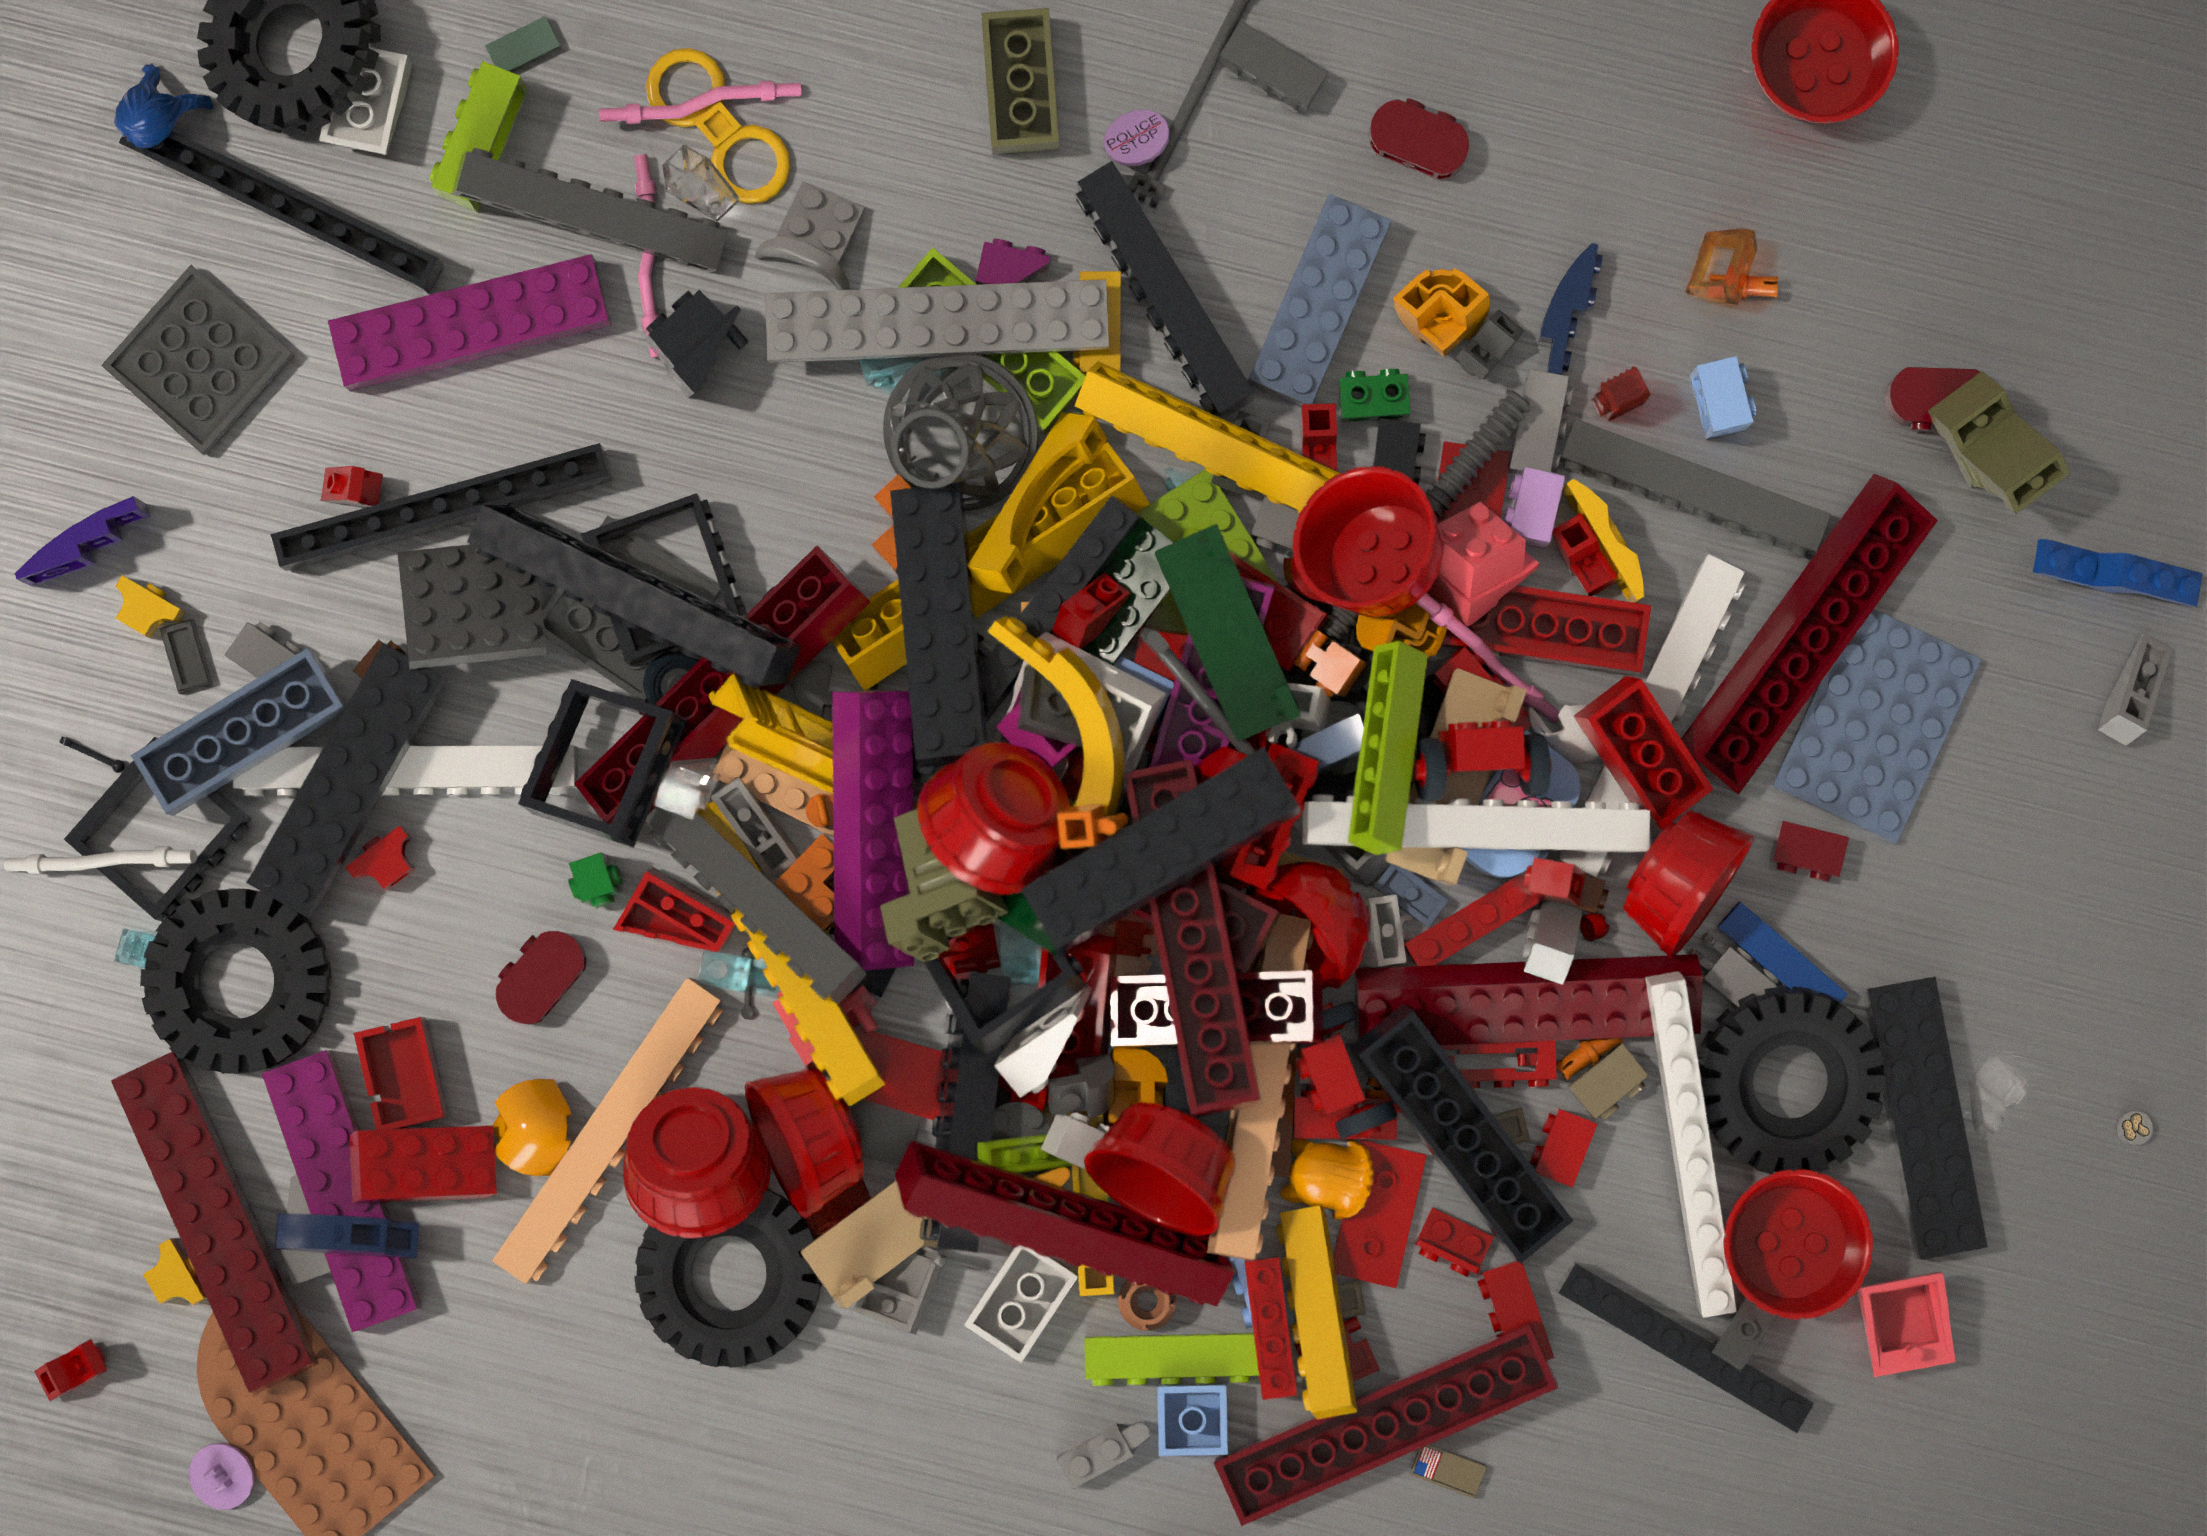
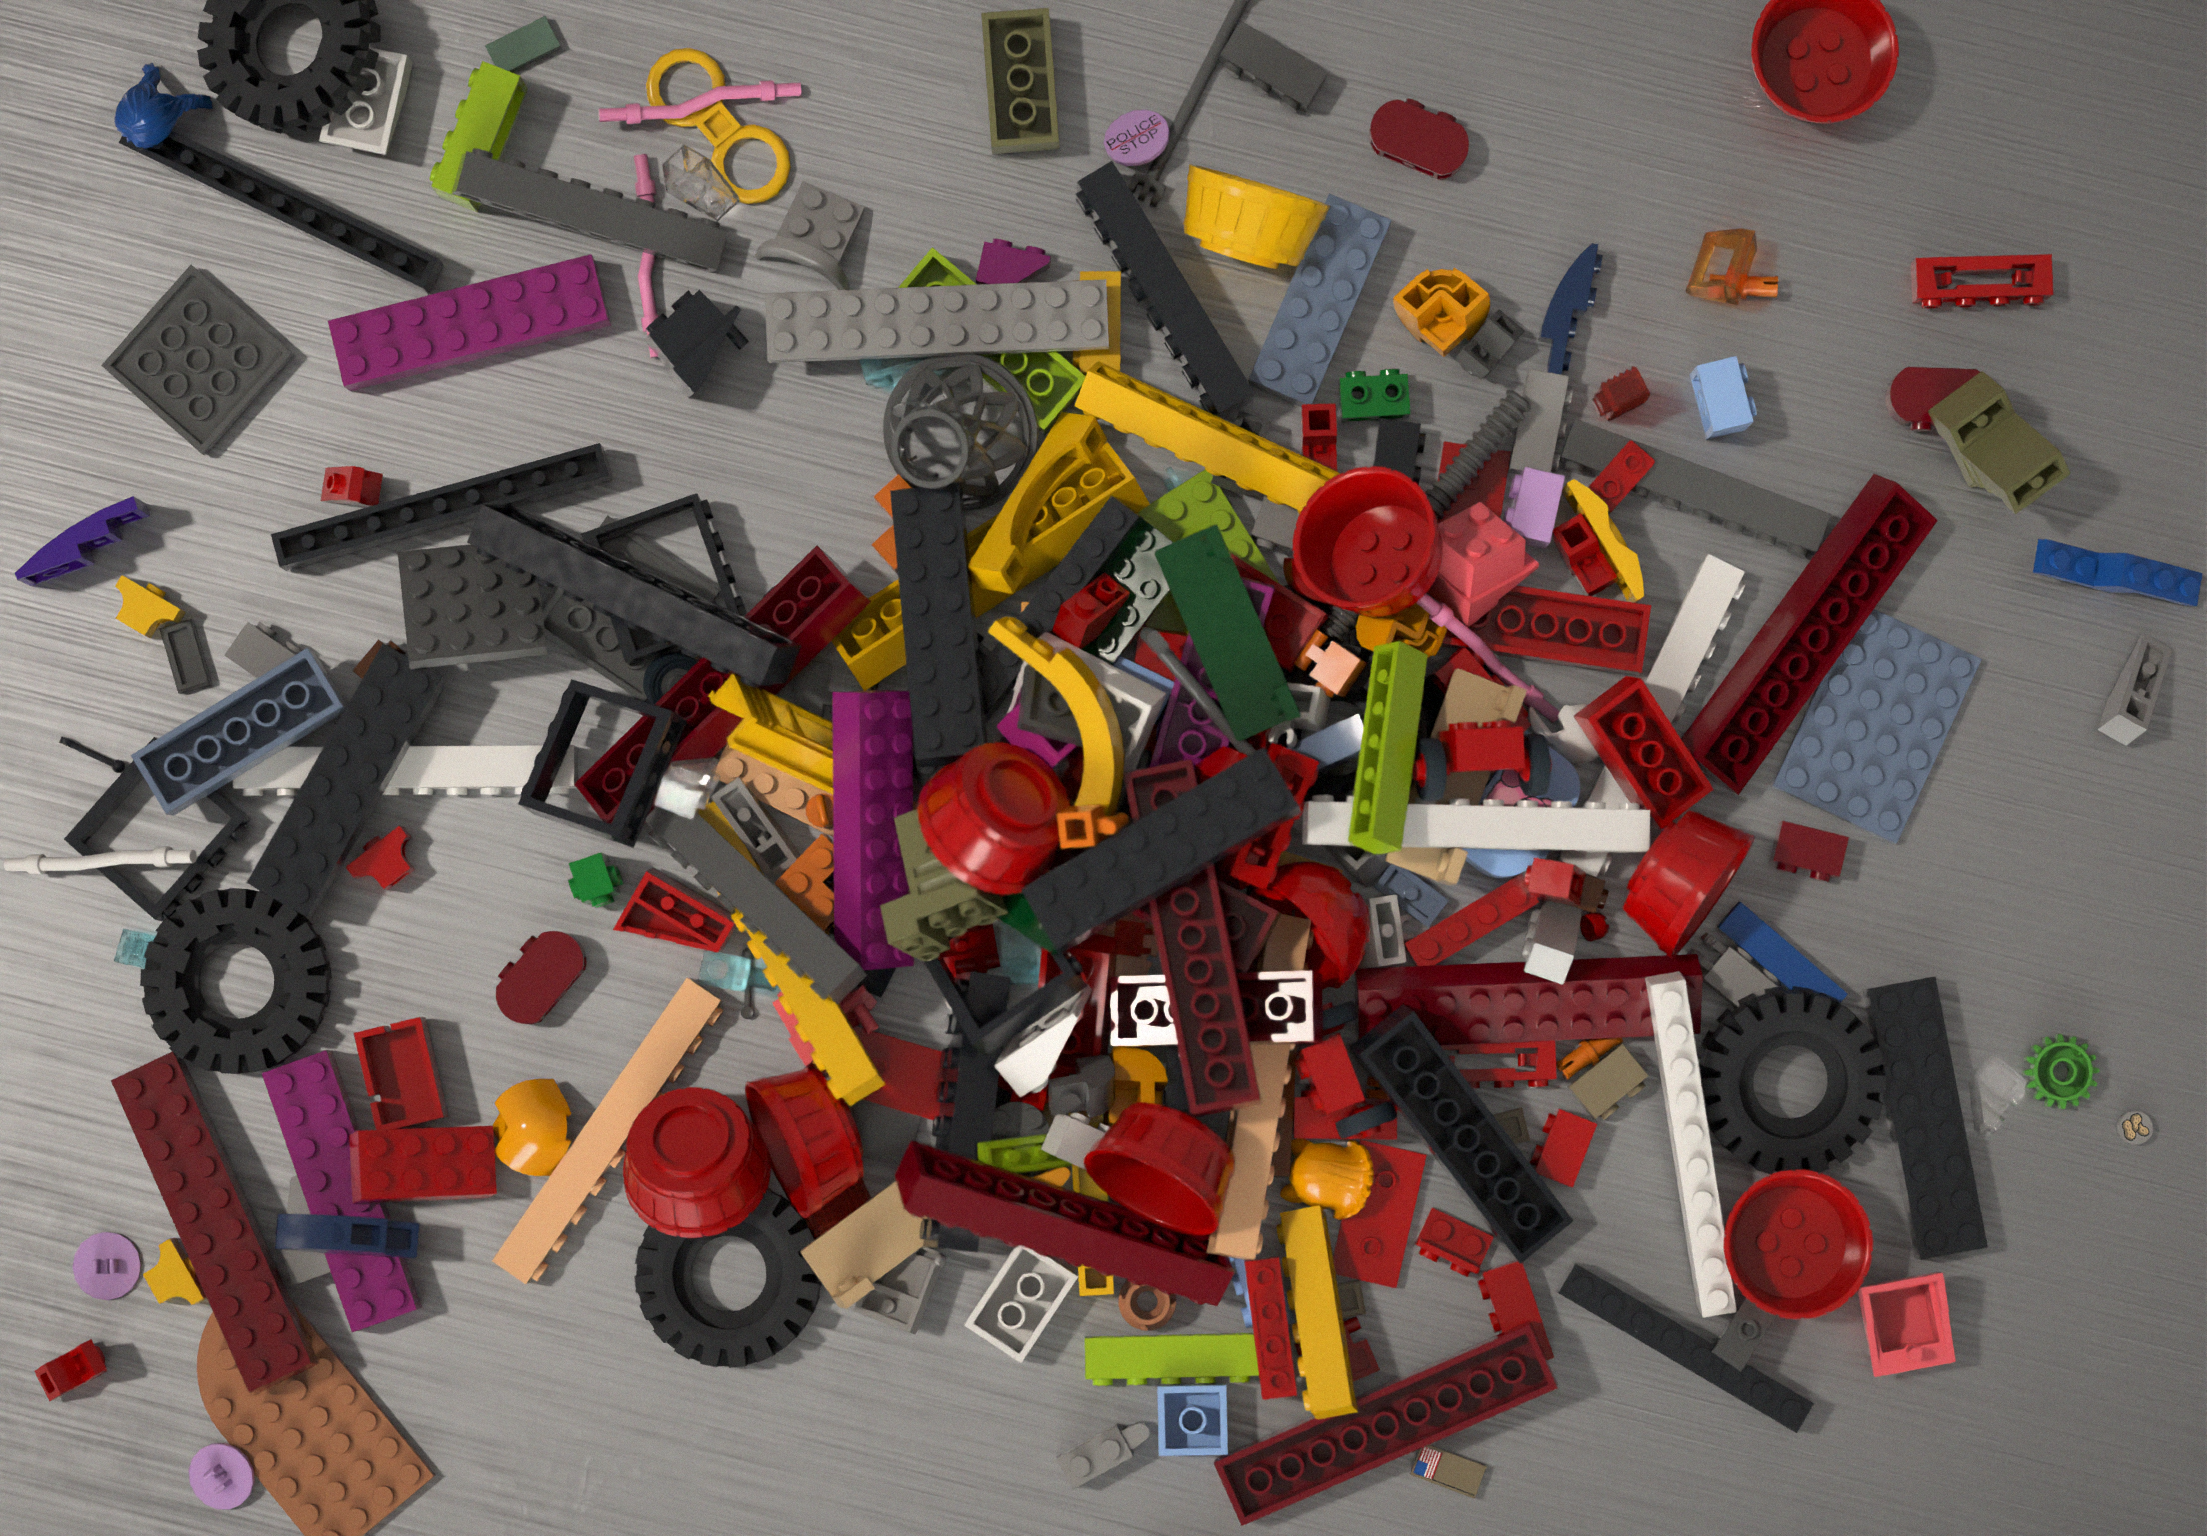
(107, 1265): none -> lavender piece
(1250, 218): none -> yellow piece
(1621, 475): none -> red bracket
(1926, 281): none -> red brick
(2078, 1076): none -> bright green gear

